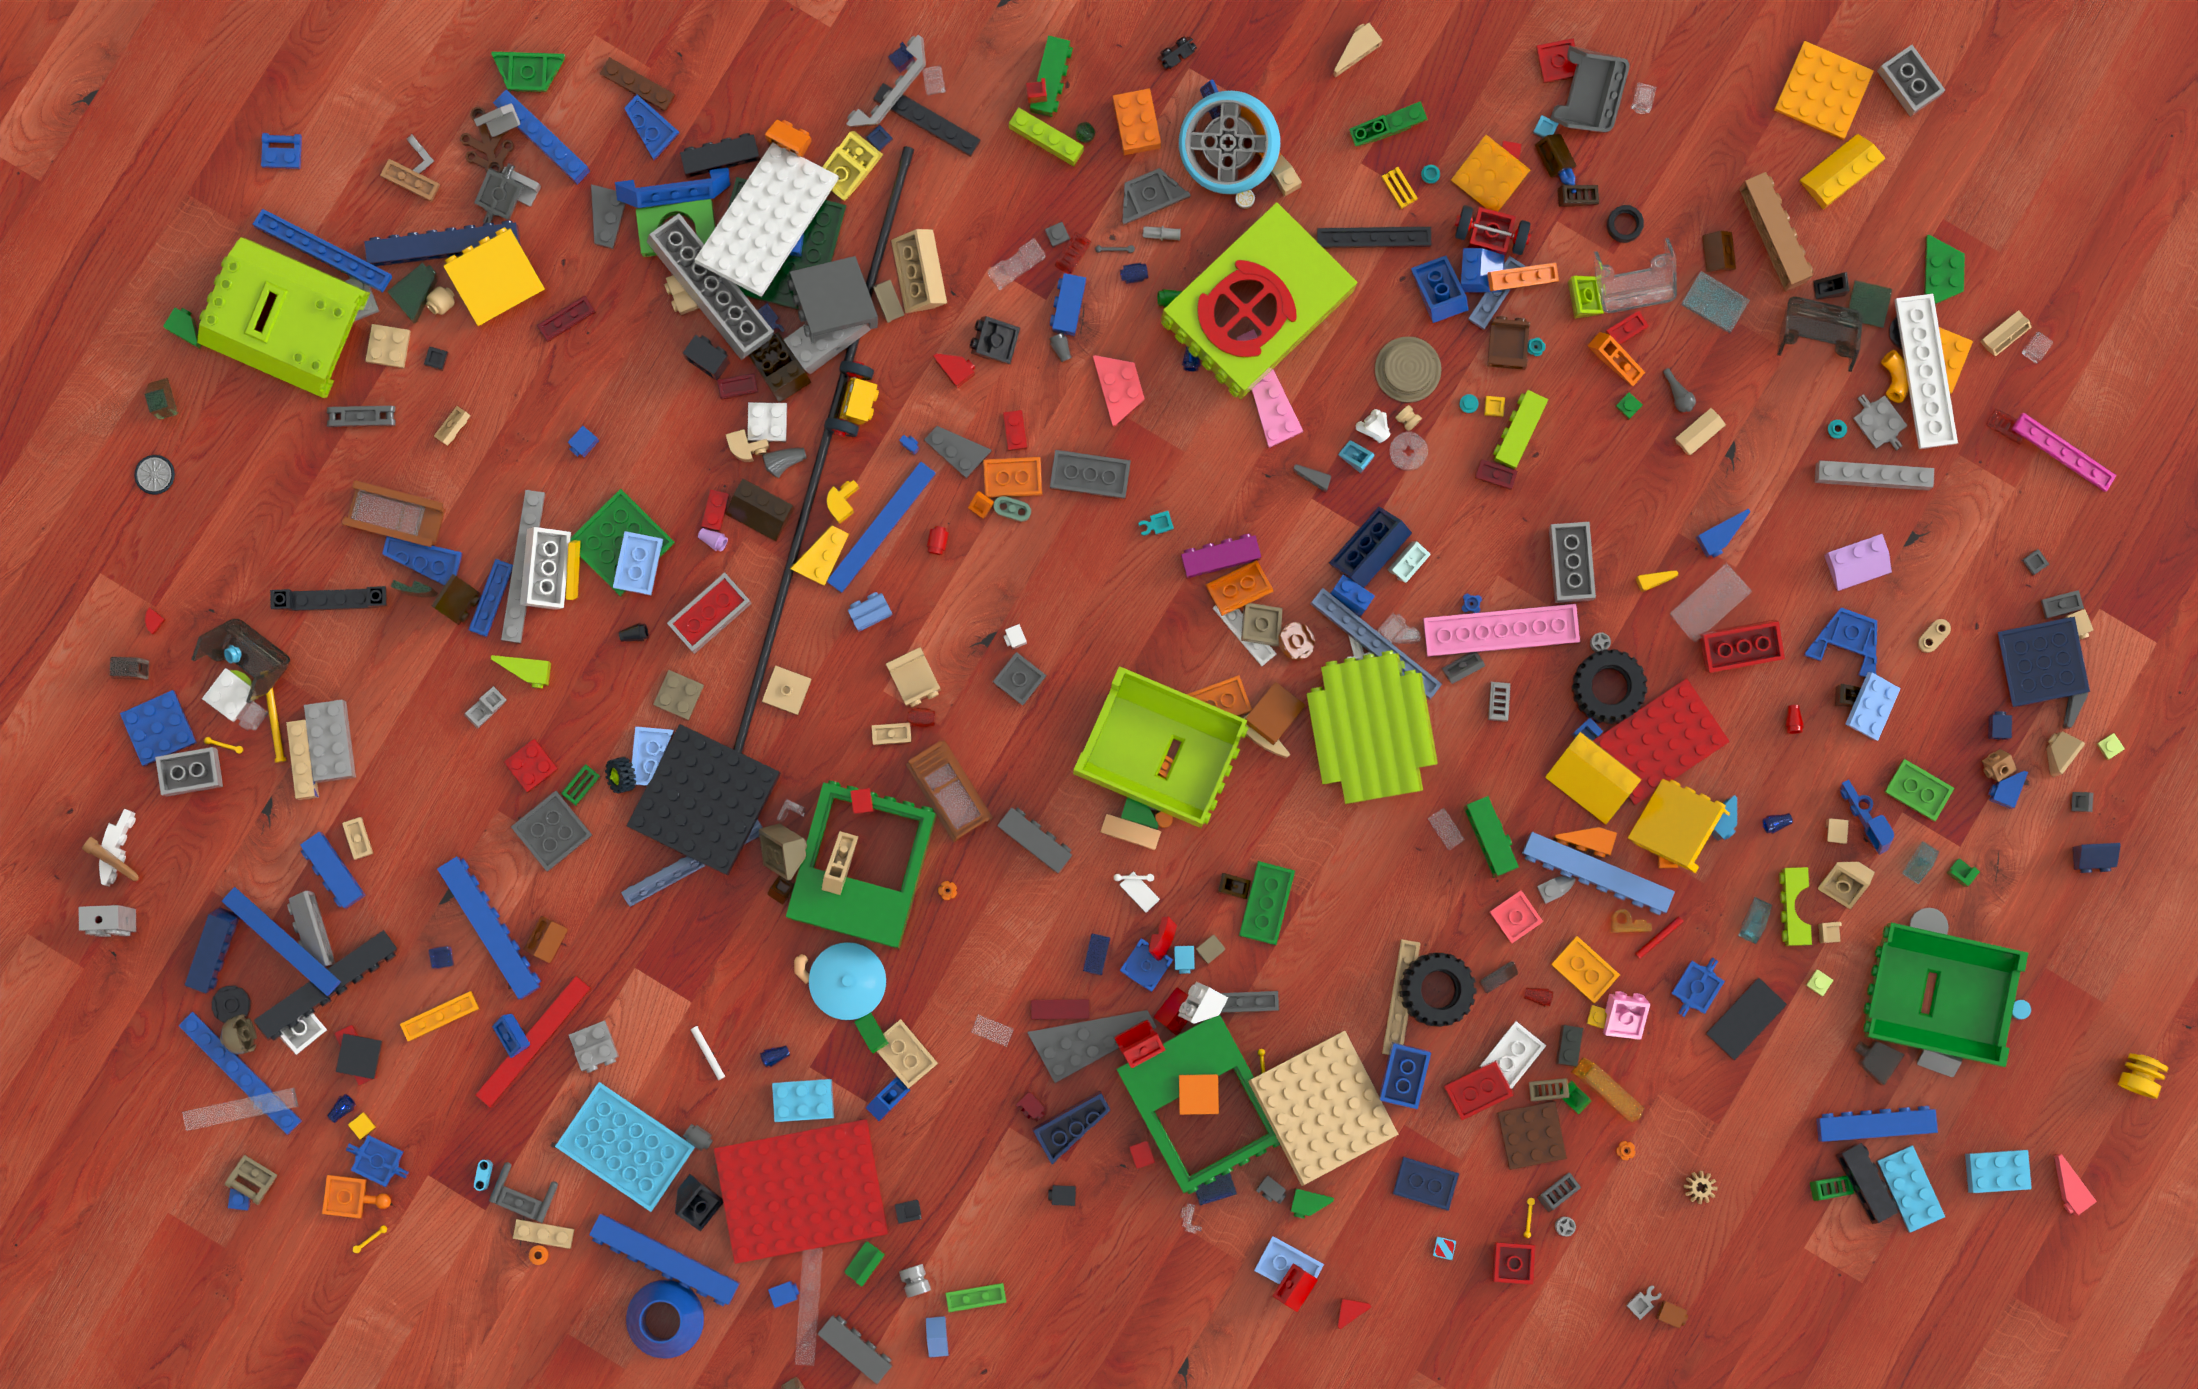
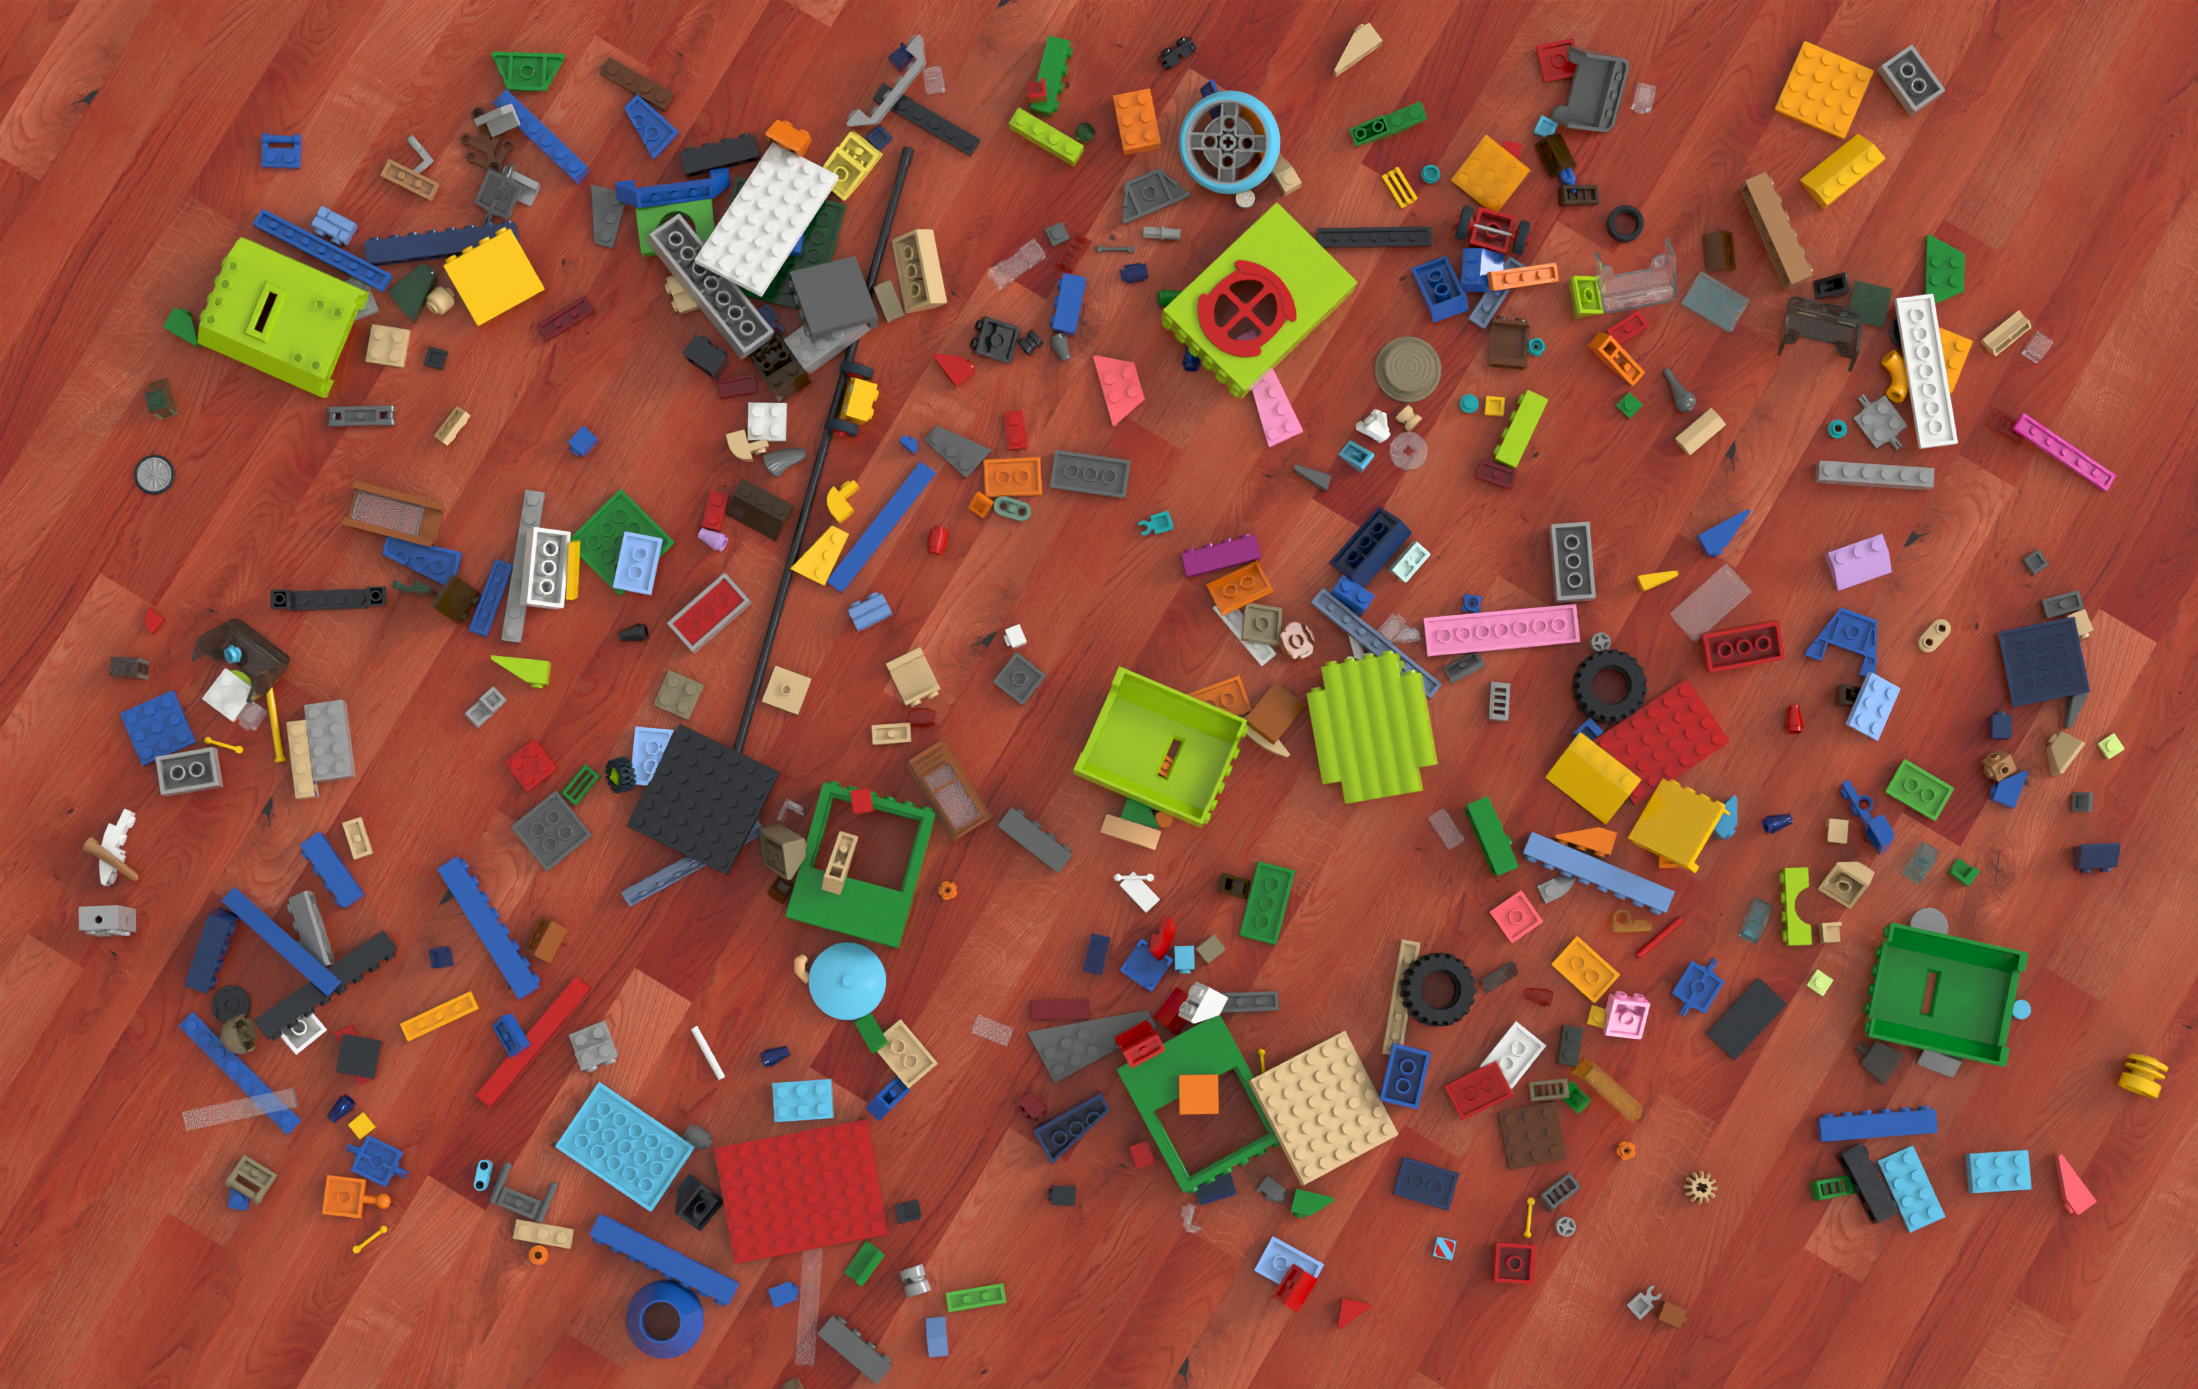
(334, 226): none -> medium blue brick
(1032, 341): none -> black wheel

